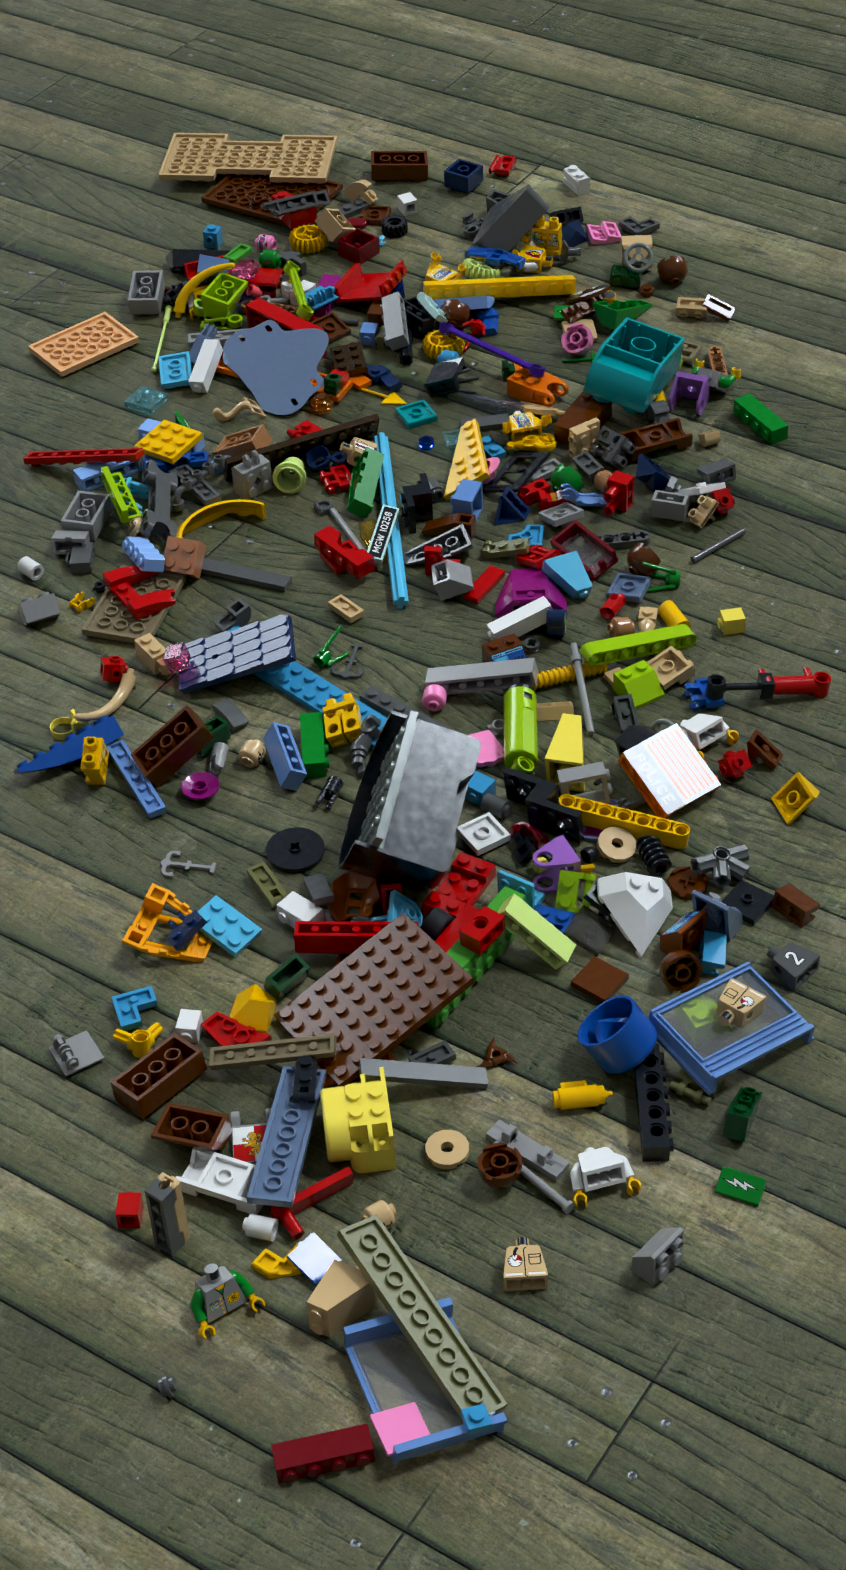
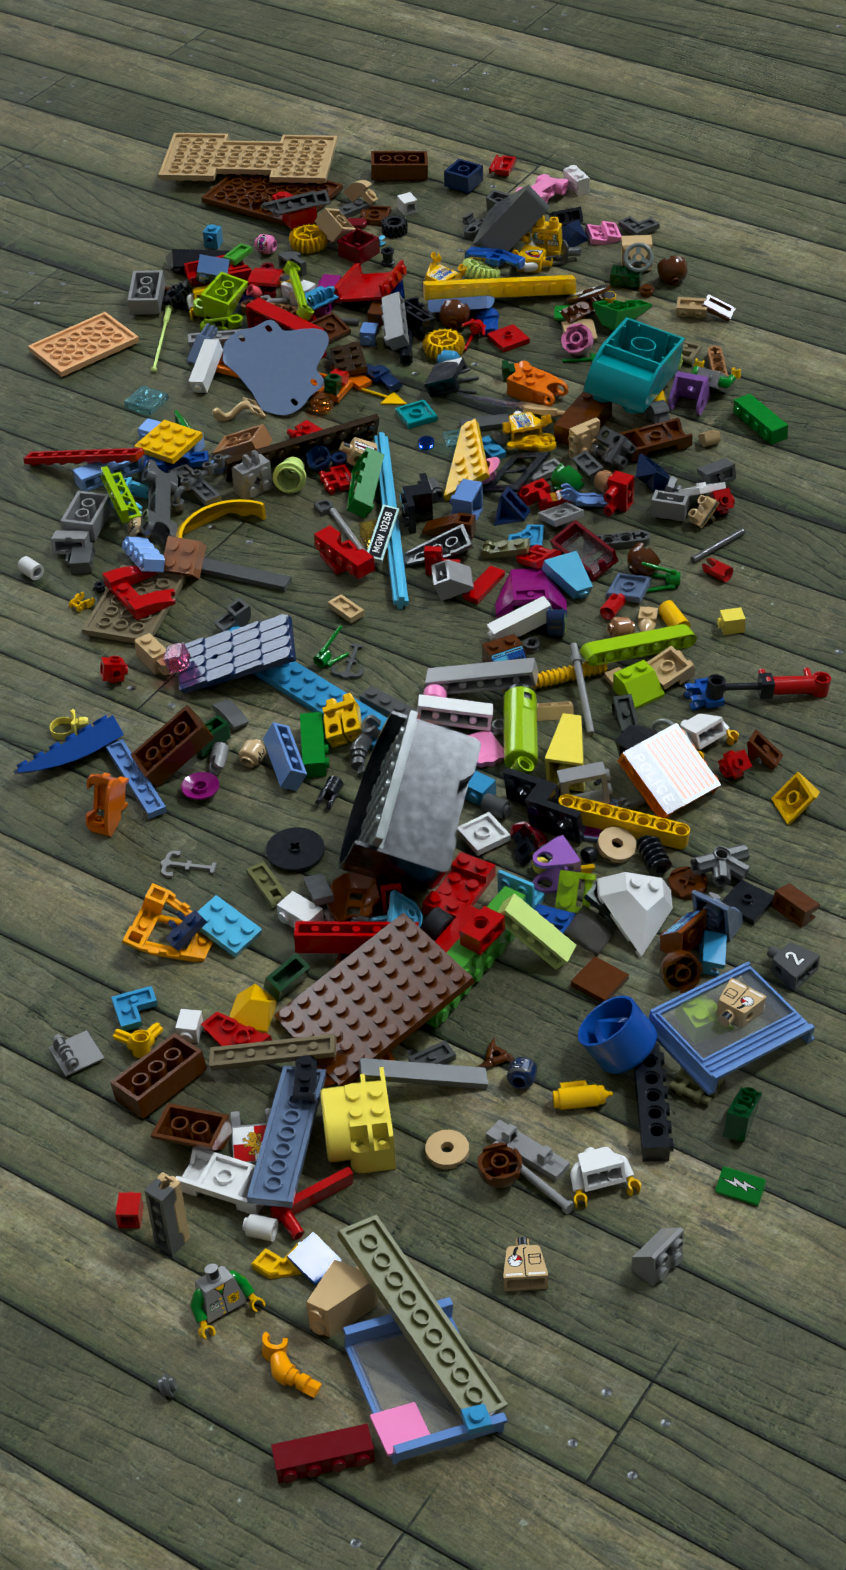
(39, 608): light grey slope -> none
(94, 760): yellow hips -> none
(110, 797): none -> orange piece
(122, 693): tan animal -> none
(175, 370): medium azure plate -> none
(182, 298): yellow animal -> none
(245, 268): clear pink plate -> none
(269, 259): green head -> none
(284, 1371): none -> light orange piece
(384, 1211): tan head -> none
(387, 253): none -> black bush
(431, 307): light aqua hinge -> none
(455, 712): none -> white brick
(508, 338): none -> red plate
(521, 1073): none -> dark blue head
(534, 369): dark purple piece -> none
(548, 186): none -> bright pink piece
(719, 570): none -> red piece

